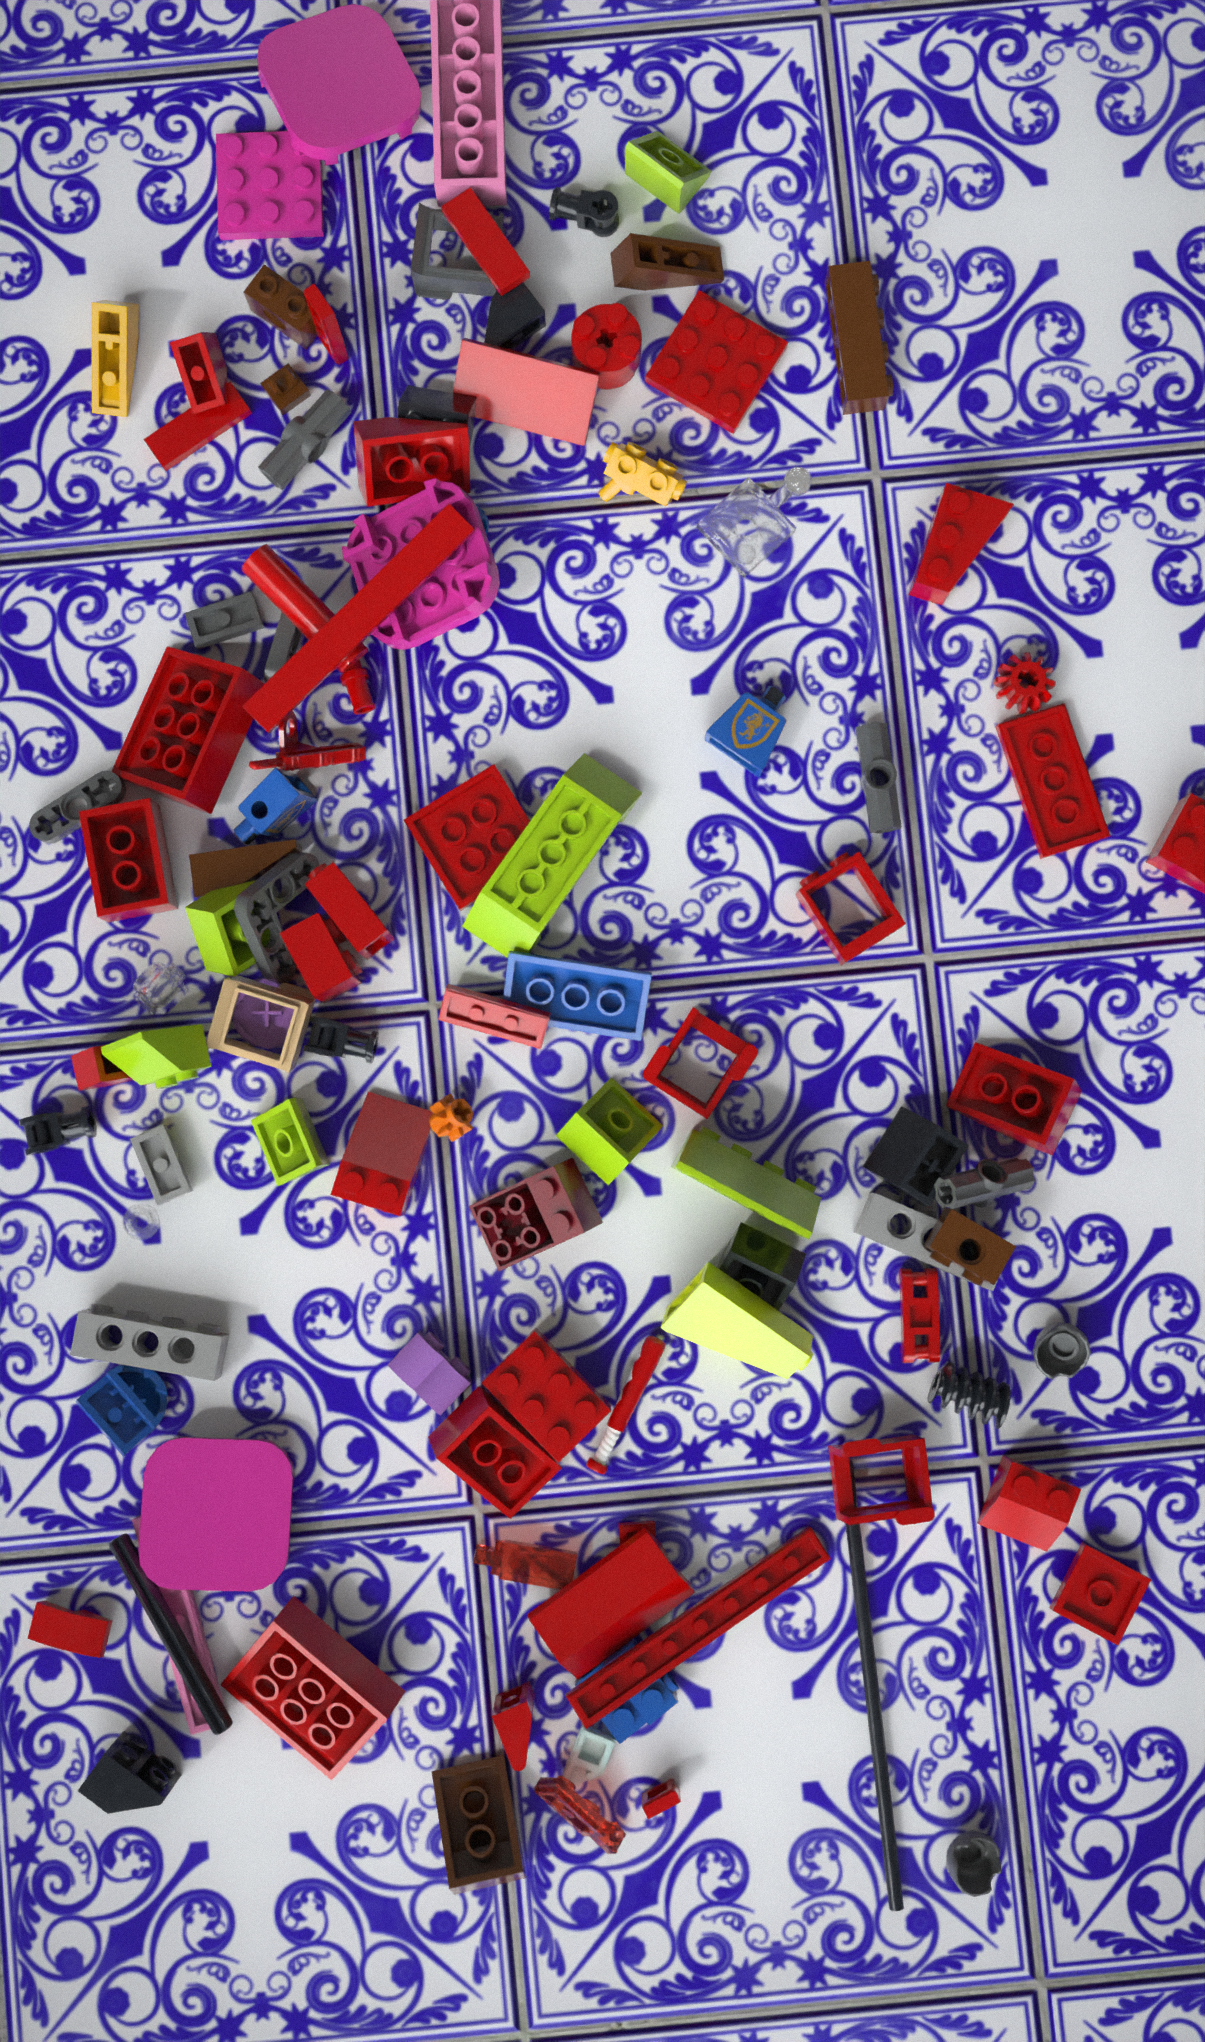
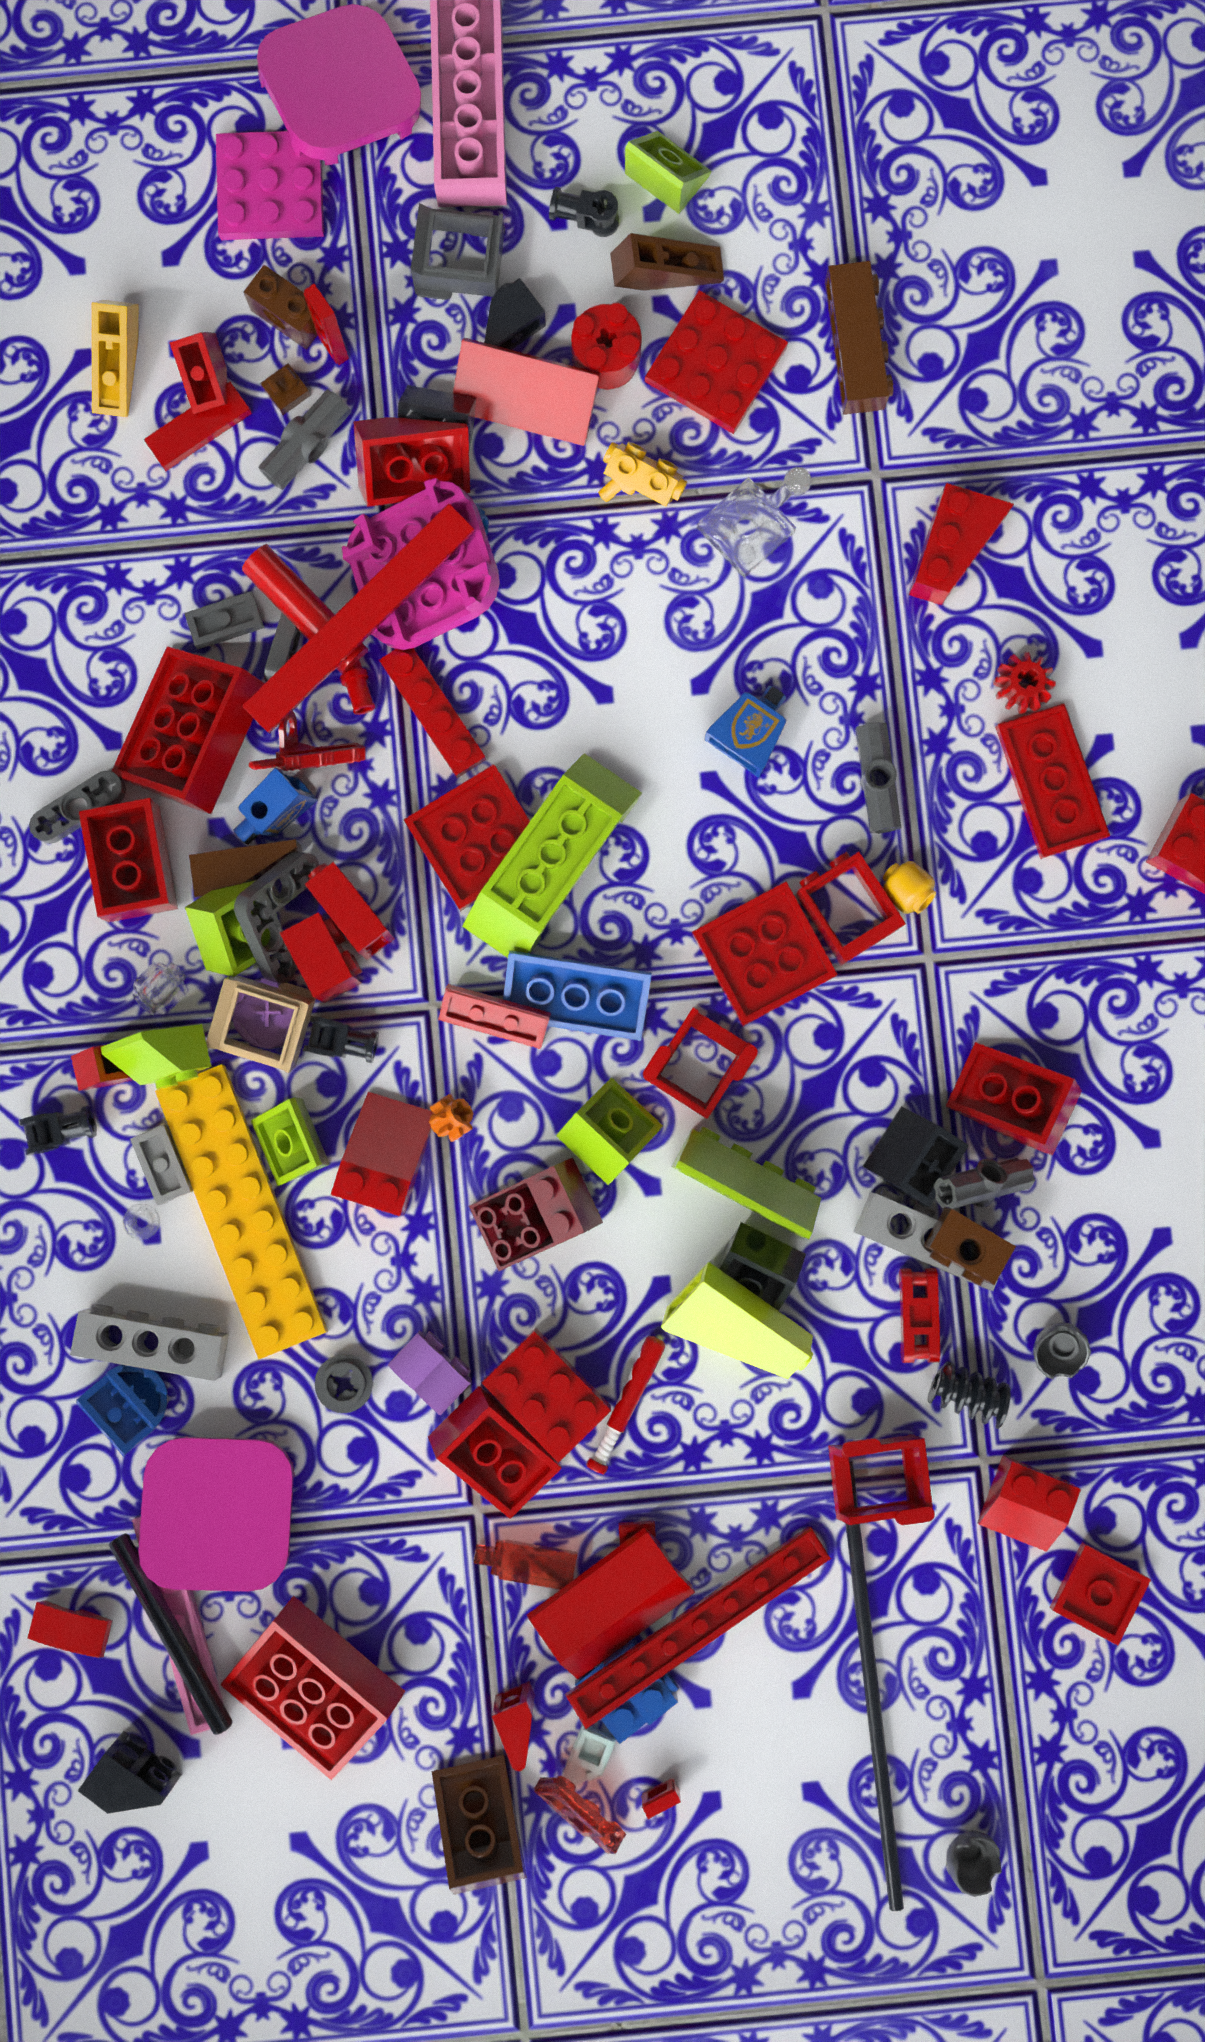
(241, 1212): none -> yellow plate
(327, 1387): none -> dark grey gear
(433, 710): none -> red plate
(485, 241): red tile -> none
(764, 953): none -> red plate
(909, 887): none -> yellow head

